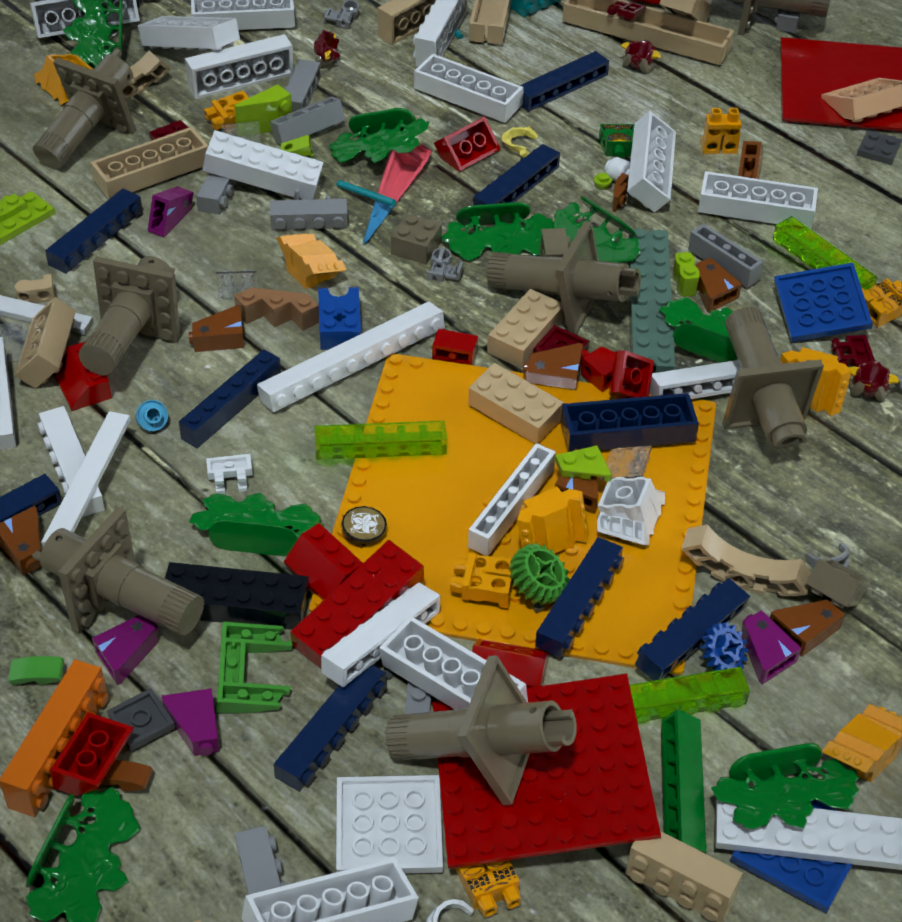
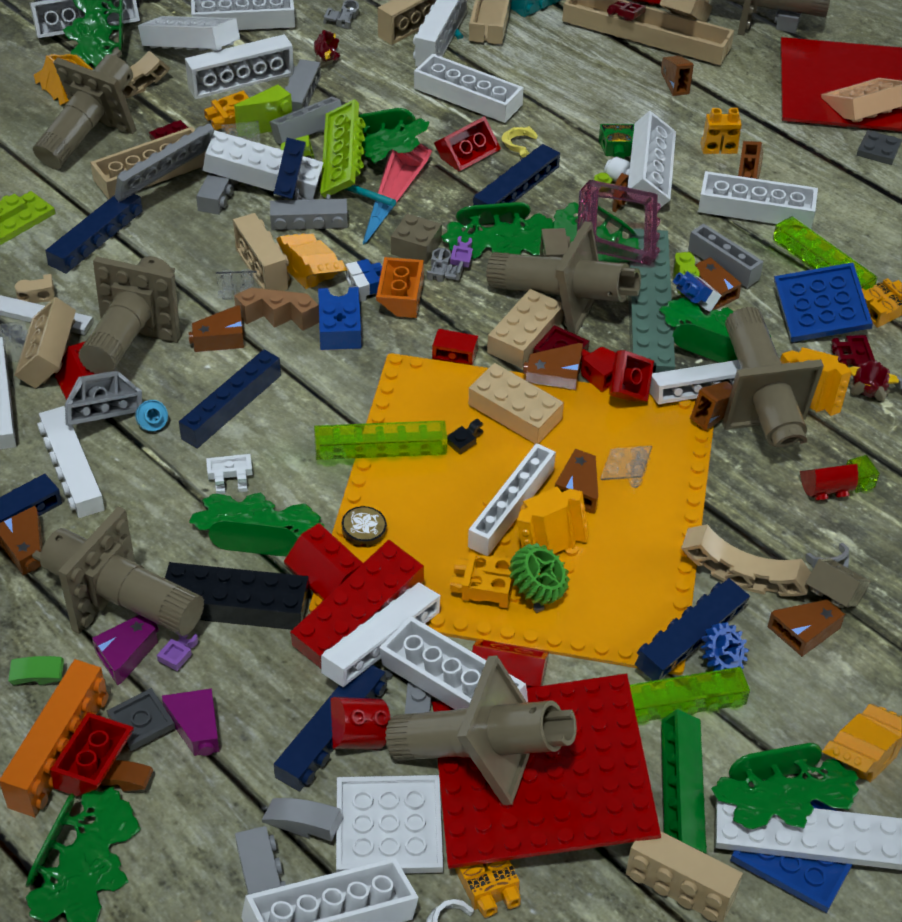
(89, 474): white tile -> none
(101, 397): none -> light grey wedge
(163, 162): none -> light grey plate
(169, 209): magenta slope -> none
(177, 652): none -> medium lavender plate
(232, 692): bright green wedge -> none
(261, 252): none -> tan brick
(289, 168): none -> dark blue brick
(303, 817): none -> light grey slope
(342, 148): none -> lime plate
(350, 356): white brick -> none
(359, 723): none -> red brick
(365, 276): none -> hips
(401, 286): none -> orange slope
(462, 252): none -> medium lavender plate
(463, 438): none -> black plate
(564, 80): dark blue brick -> none
(579, 597): dark blue brick -> none
(583, 464): lime wing -> none
(588, 212): none -> clear pink windscreen
(629, 422): dark blue brick -> none
(630, 509): white slope -> none
(640, 55): dark red hair -> none
(677, 74): none -> dark orange slope
(697, 290): none -> blue hips
(711, 405): none -> dark orange slope
(769, 646): magenta slope -> none
(830, 480): none -> red brick
(867, 473): none -> clear neon green brick

